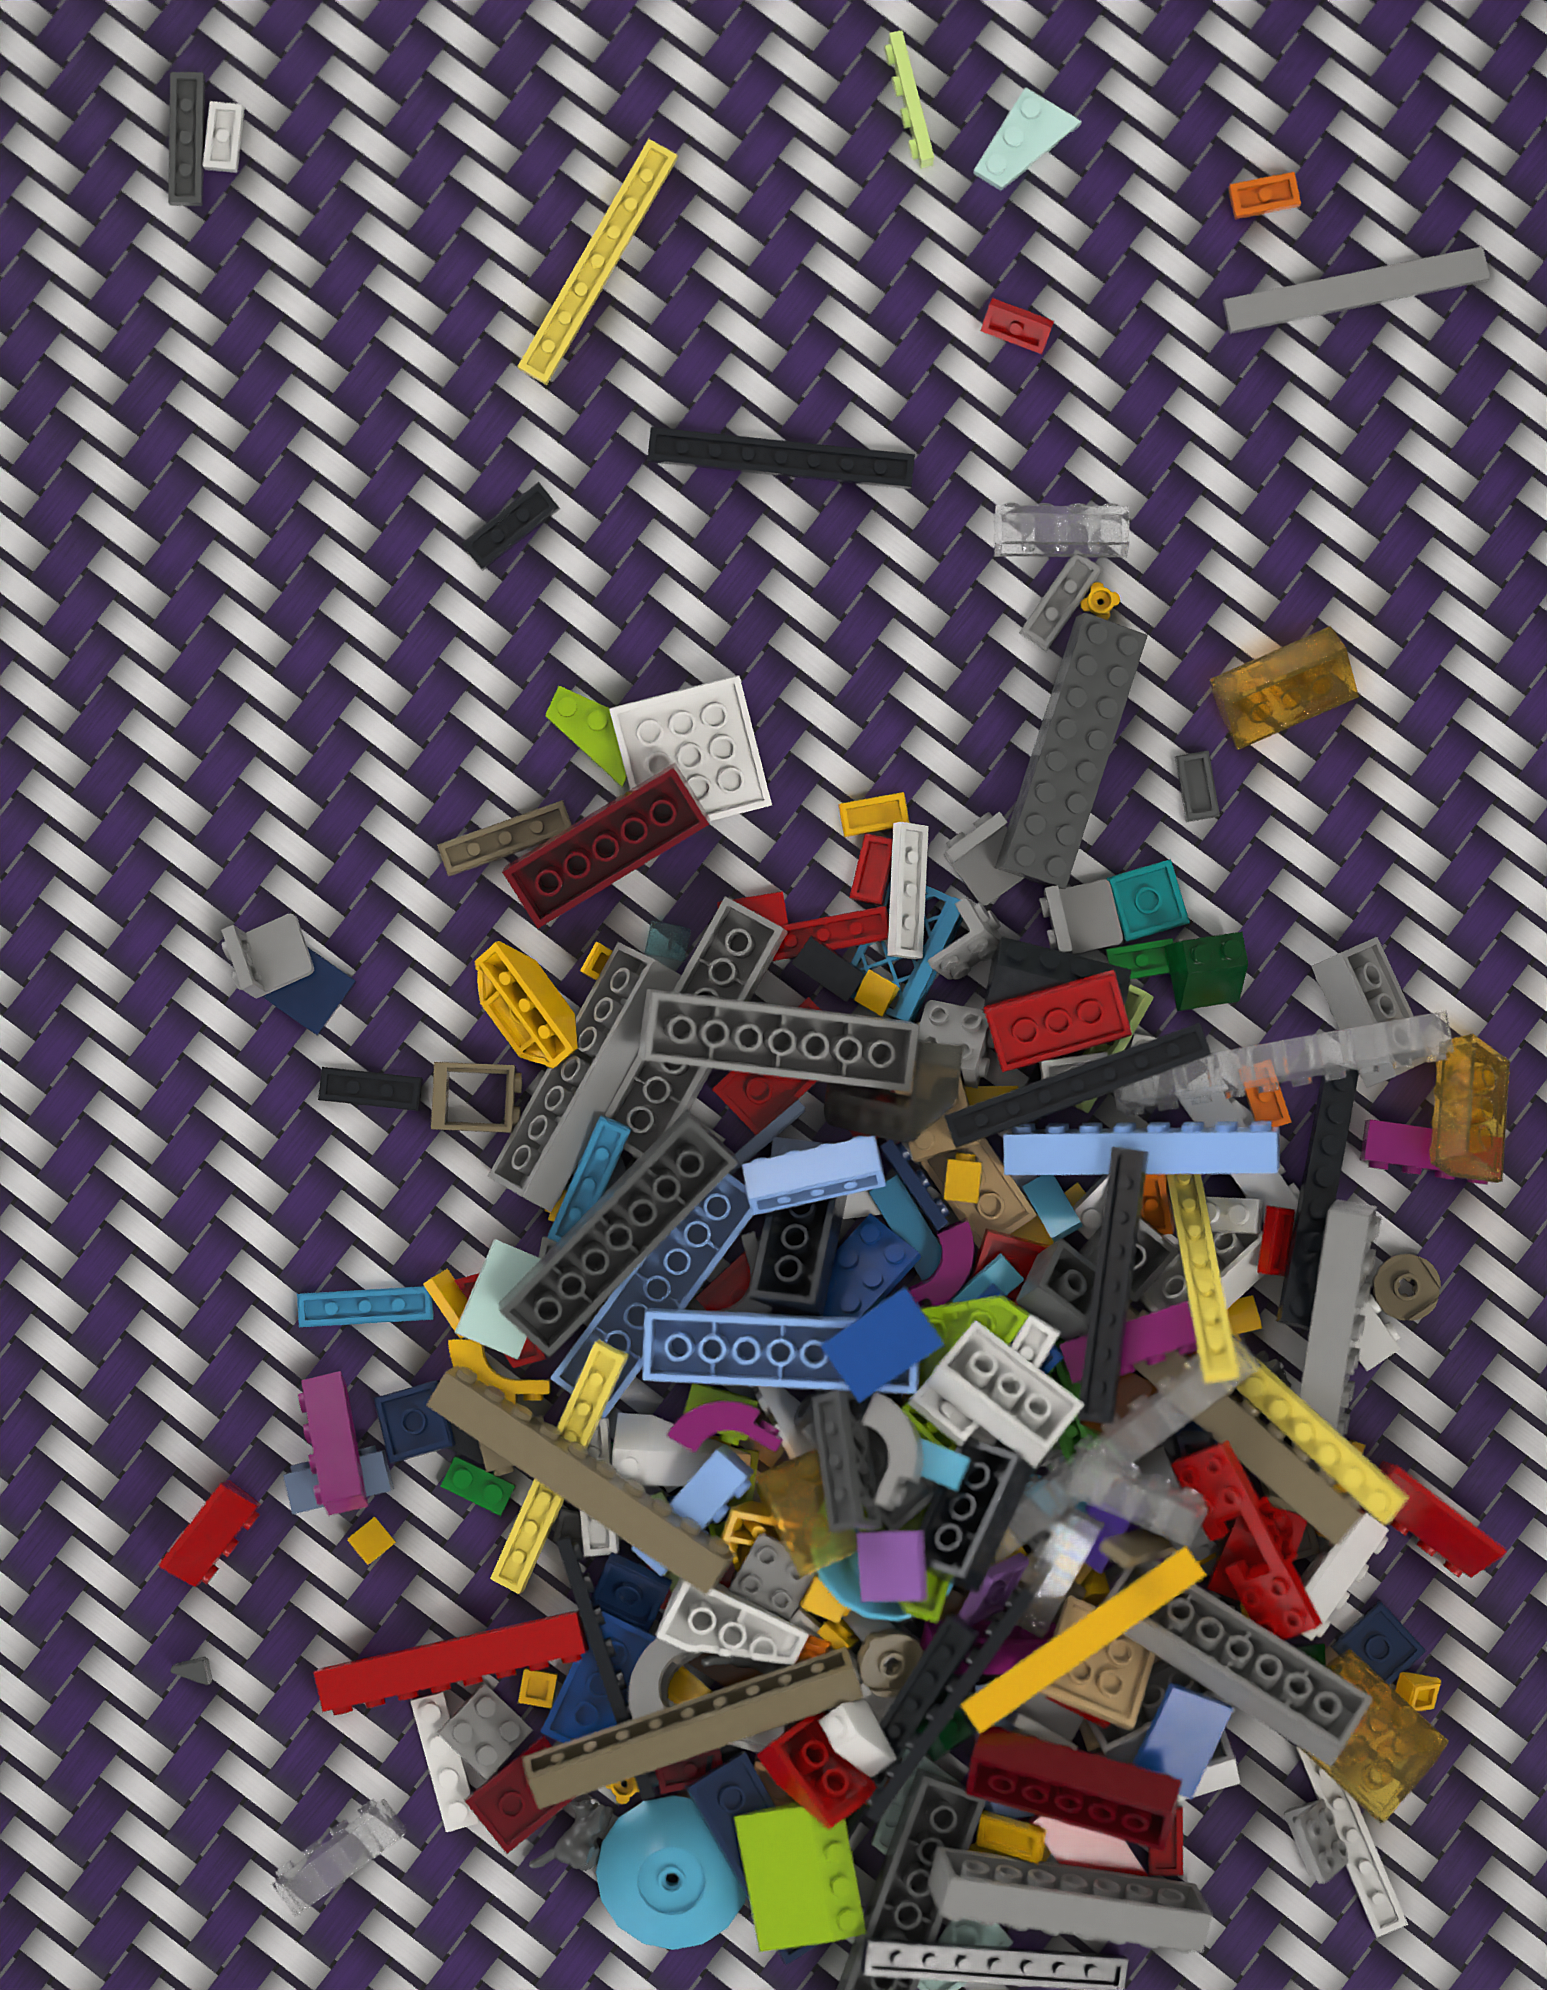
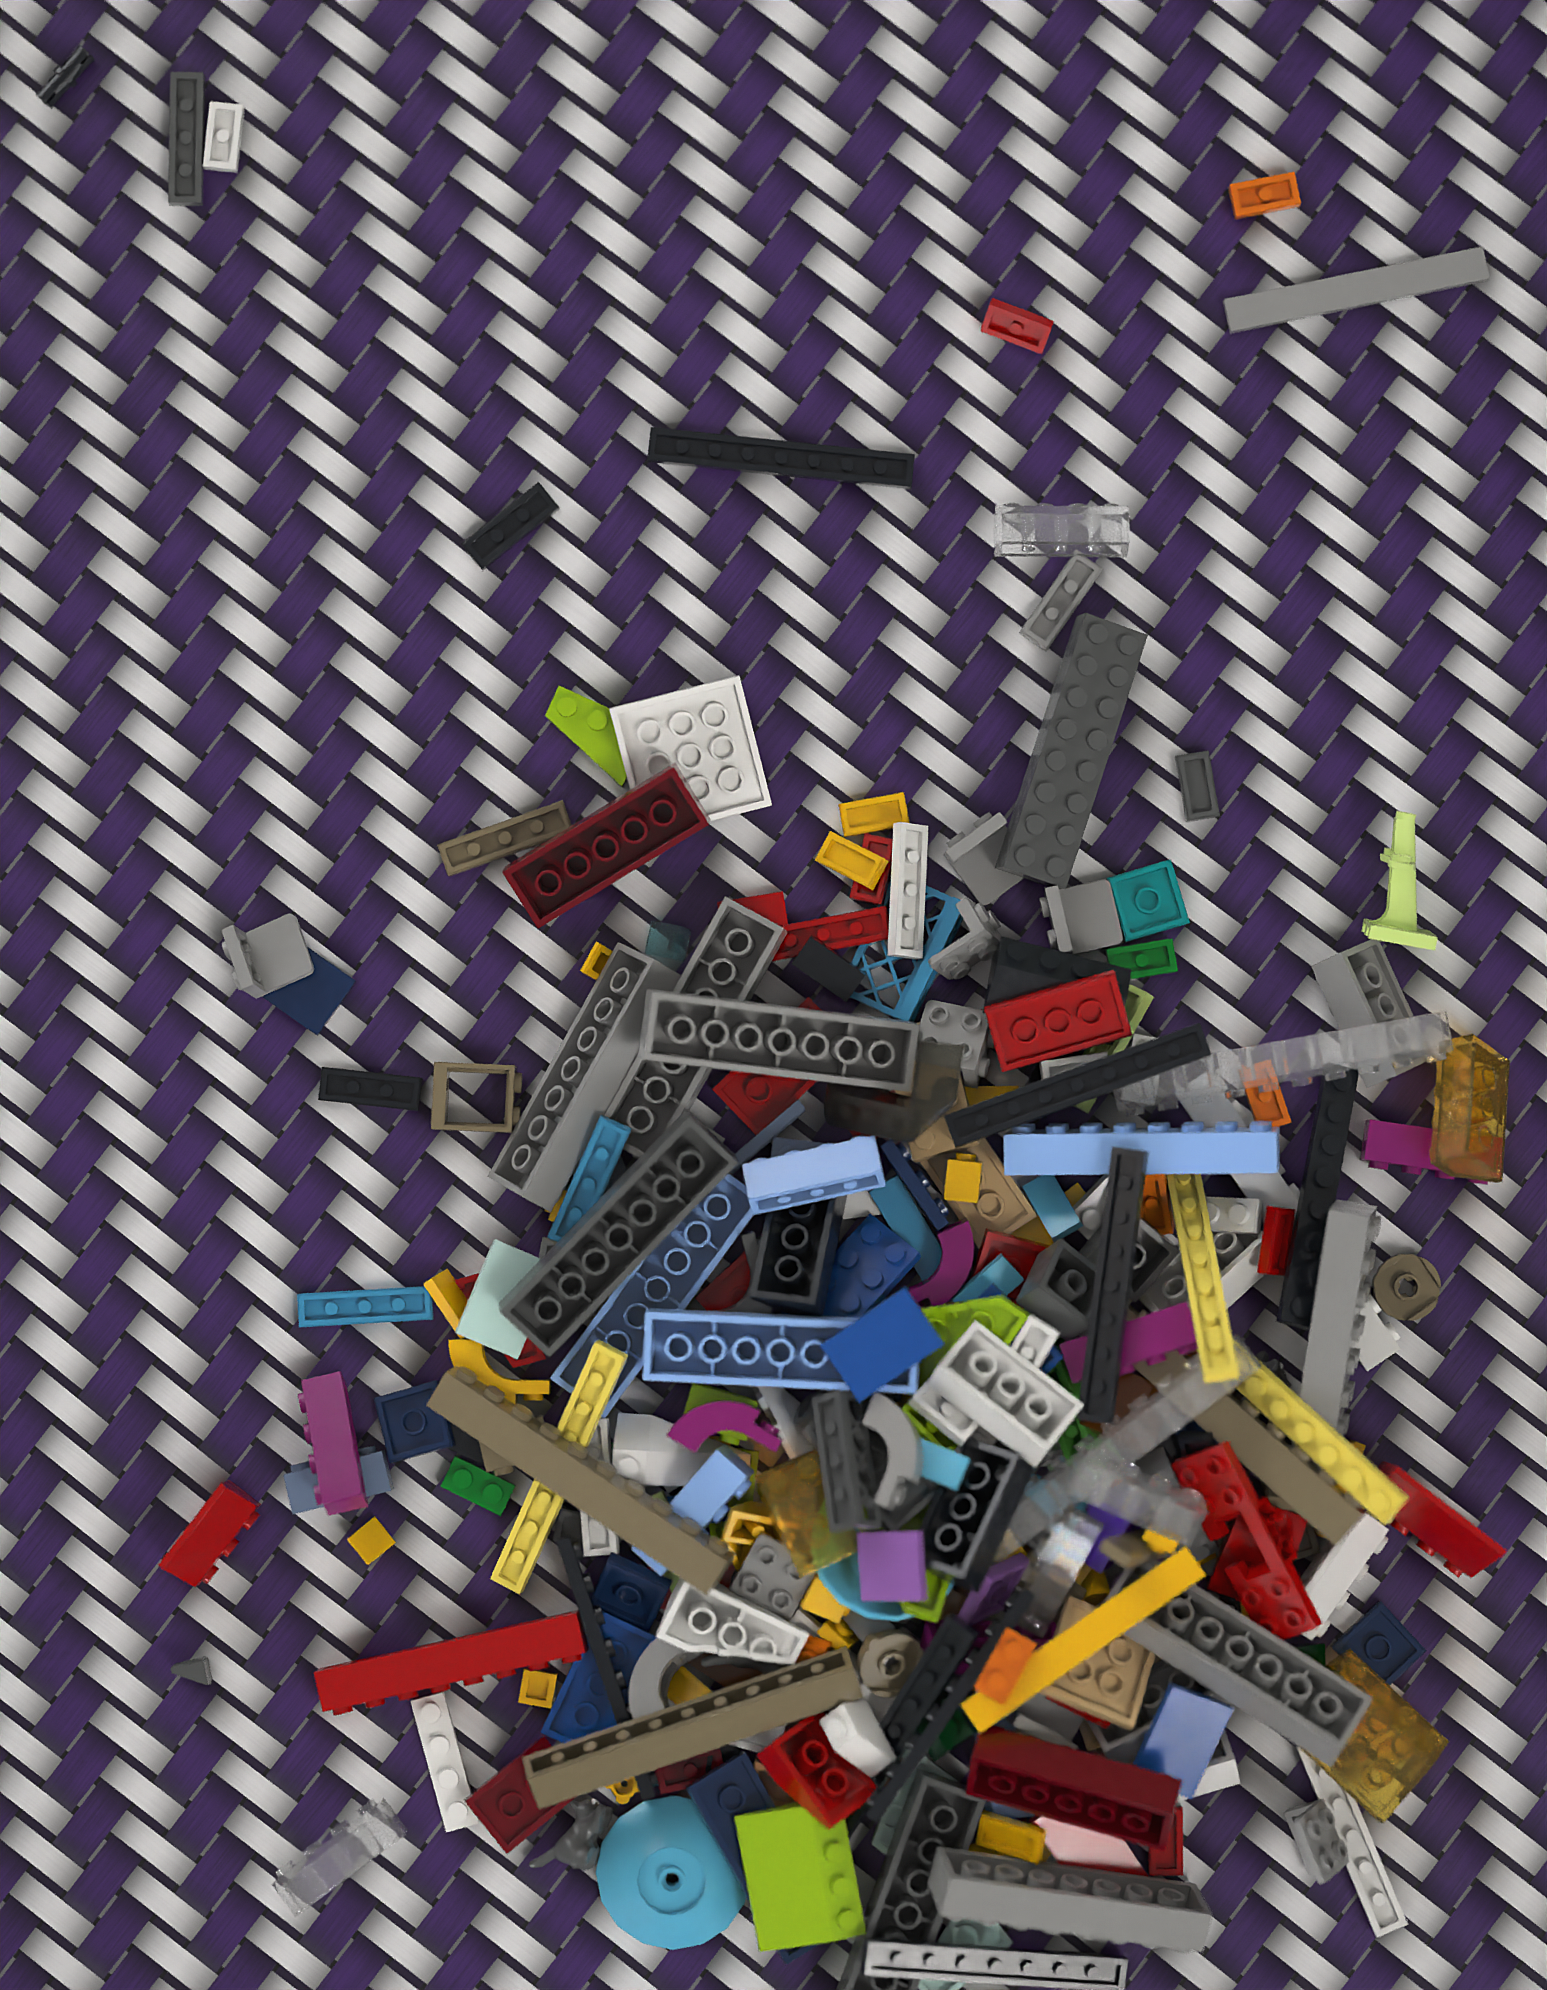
(65, 77): none -> black pin
(484, 1731): light grey plate -> none
(525, 1005): yellow wedge -> none
(597, 262): light yellow plate -> none
(851, 860): none -> yellow tile
(876, 993): yellow slope -> none
(905, 86): yellowish green plate -> none
(1005, 1665): none -> orange plate
(1024, 137): light aqua wing -> none
(1097, 592): yellow plate -> none
(1159, 1543): none -> yellow plate
(1207, 970): dark green slope -> none
(1244, 1316): yellow slope -> none
(1284, 687): clear yellow slope -> none
(1400, 917): none -> yellowish green piece
(1418, 1690): yellow slope -> none

